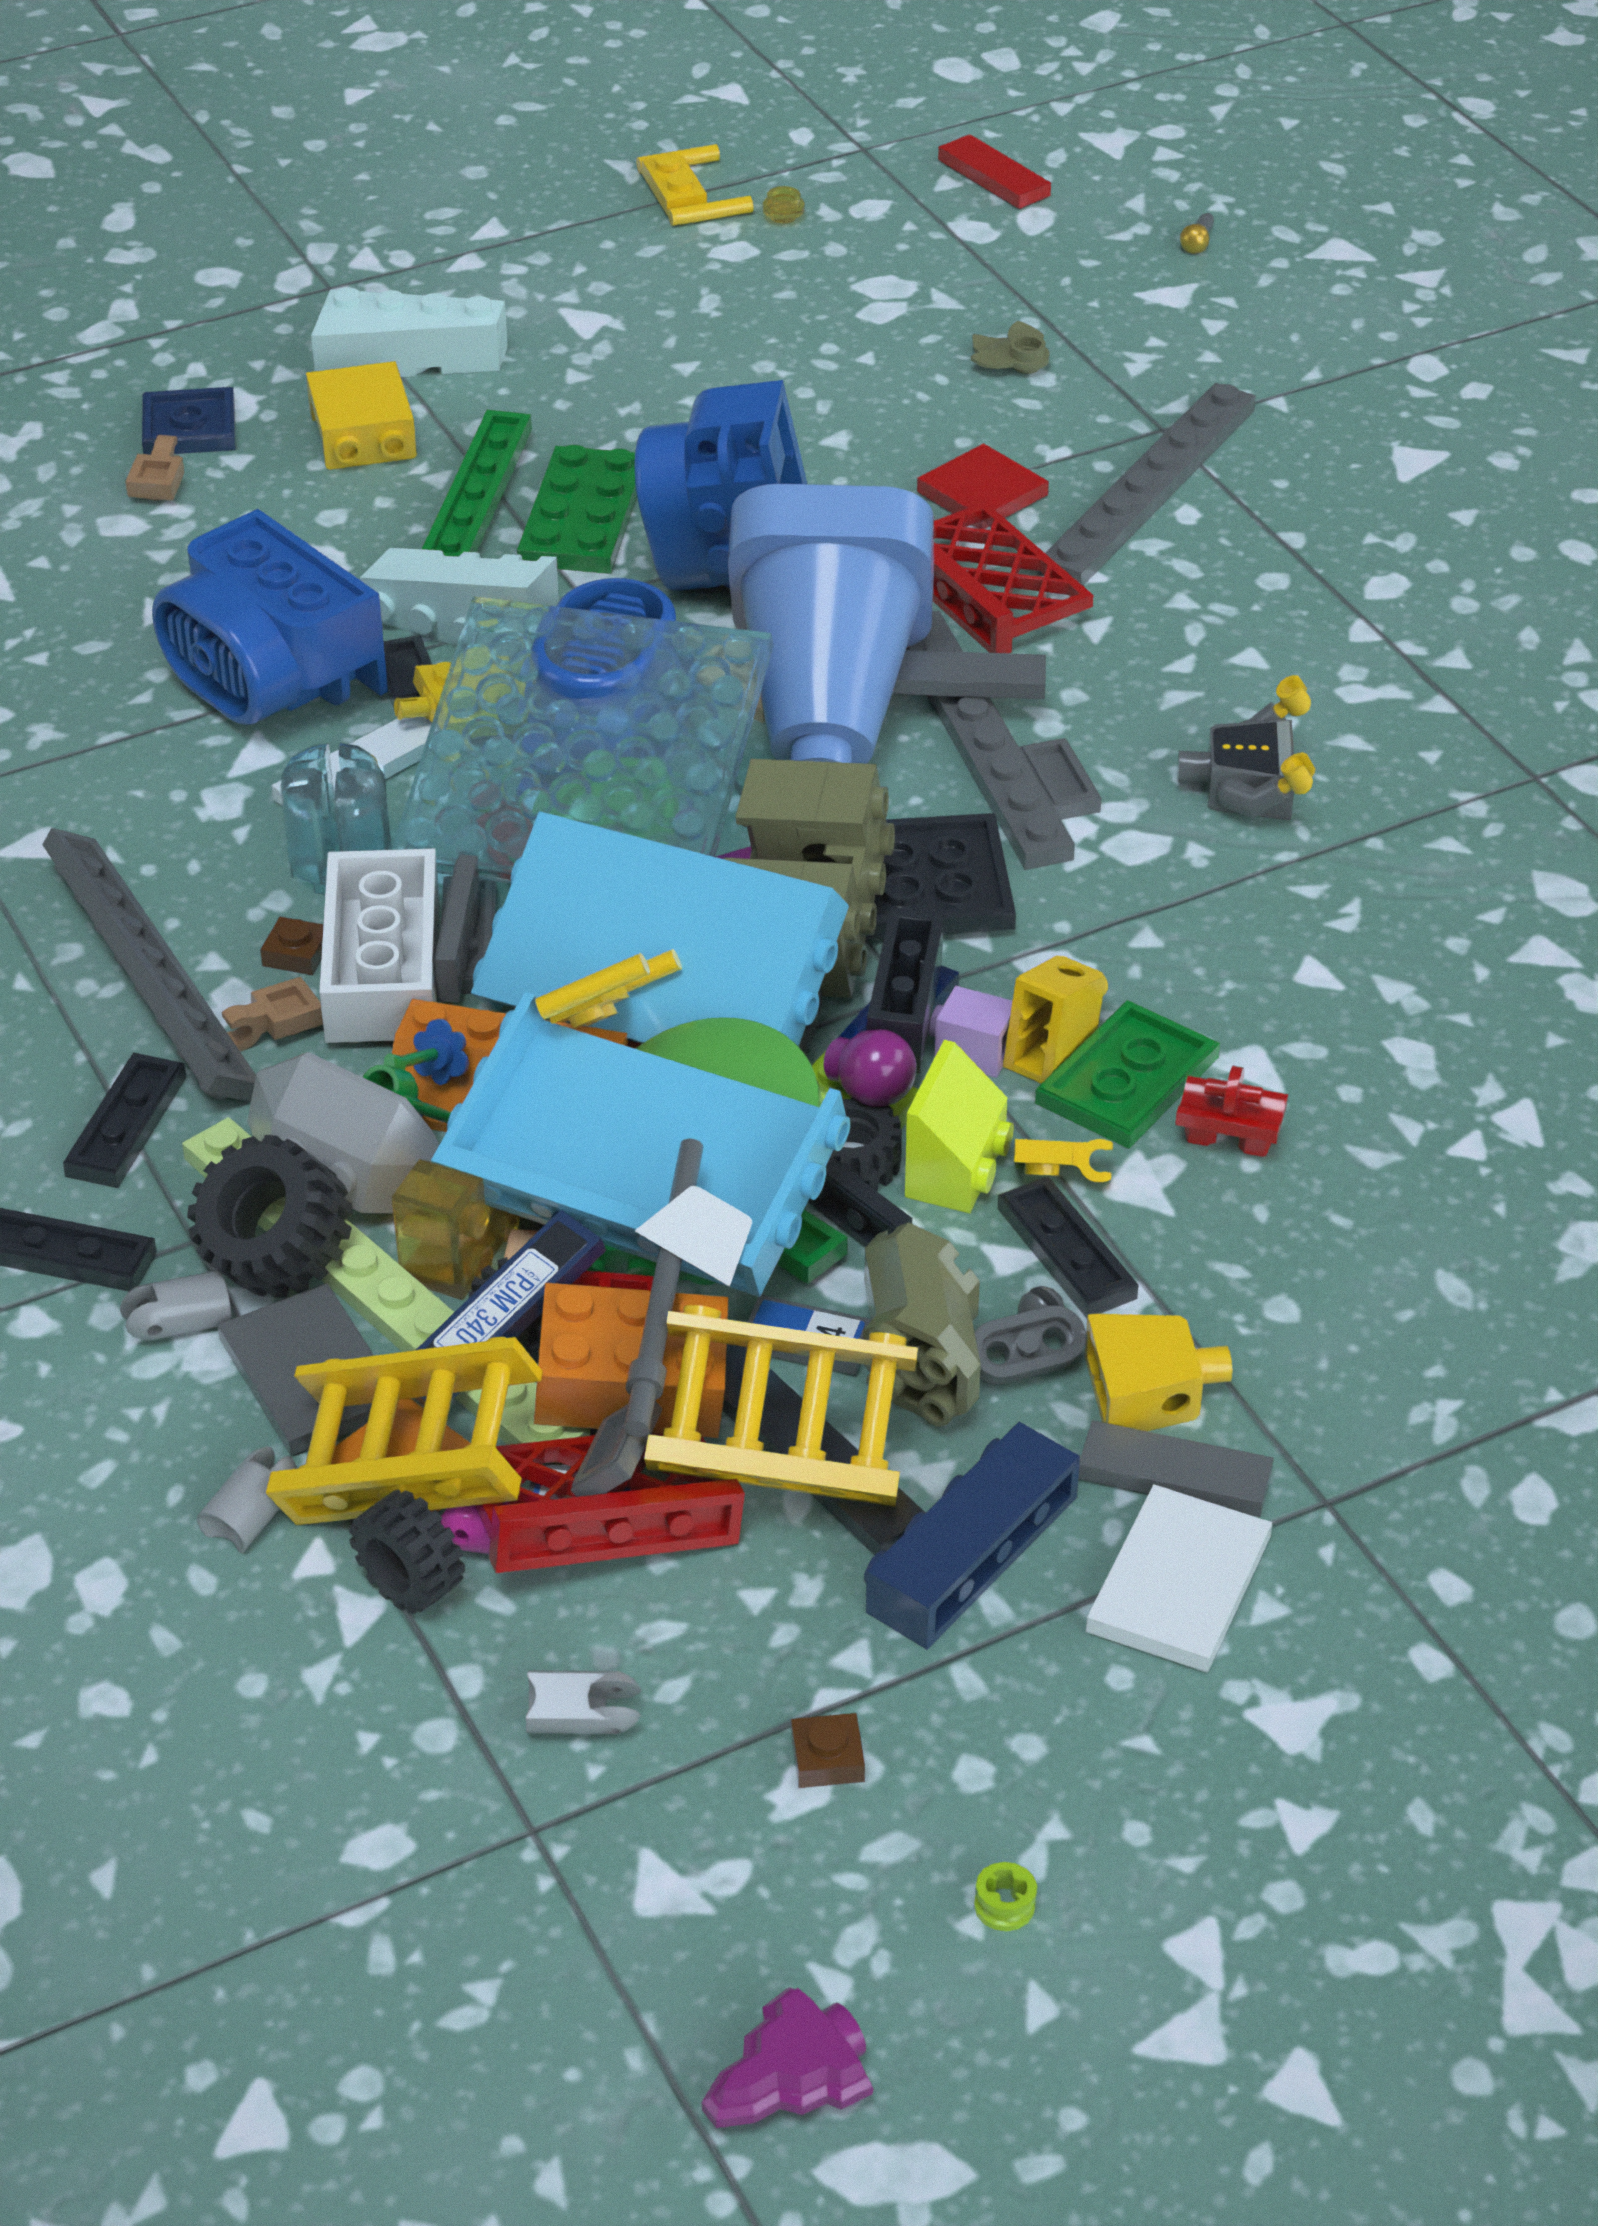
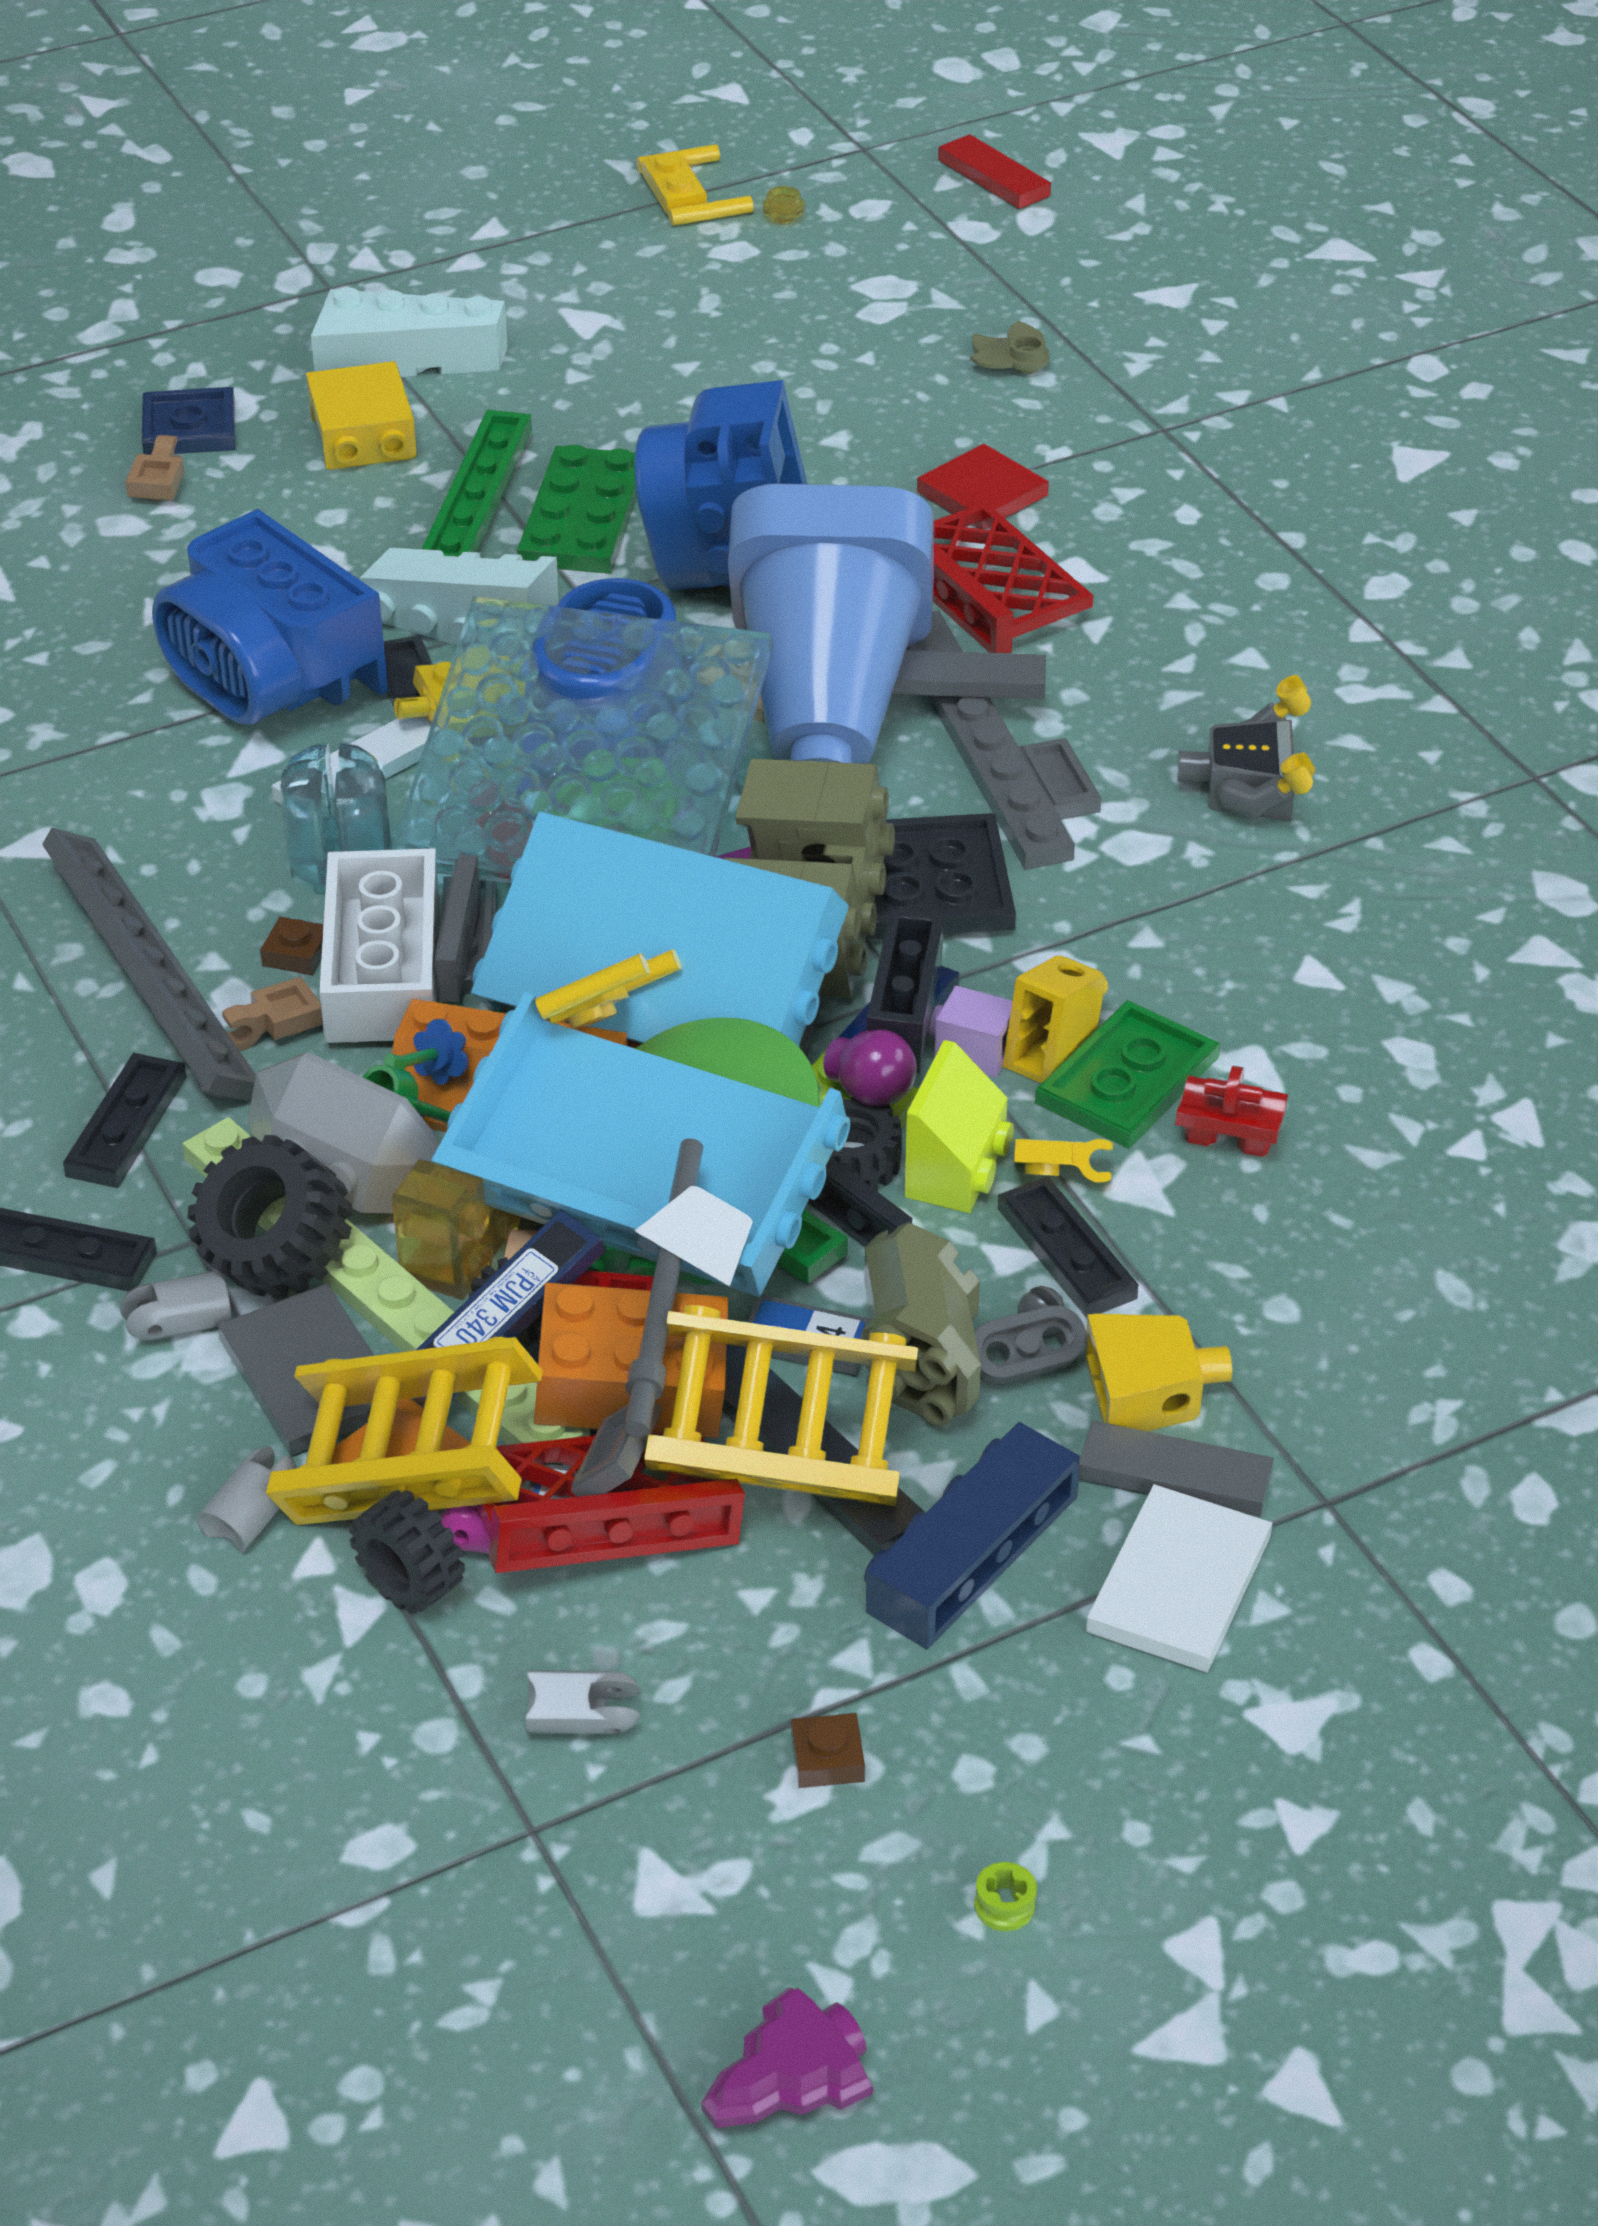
(1151, 481): dark grey plate -> none
(1195, 237): pearl gold piece -> none

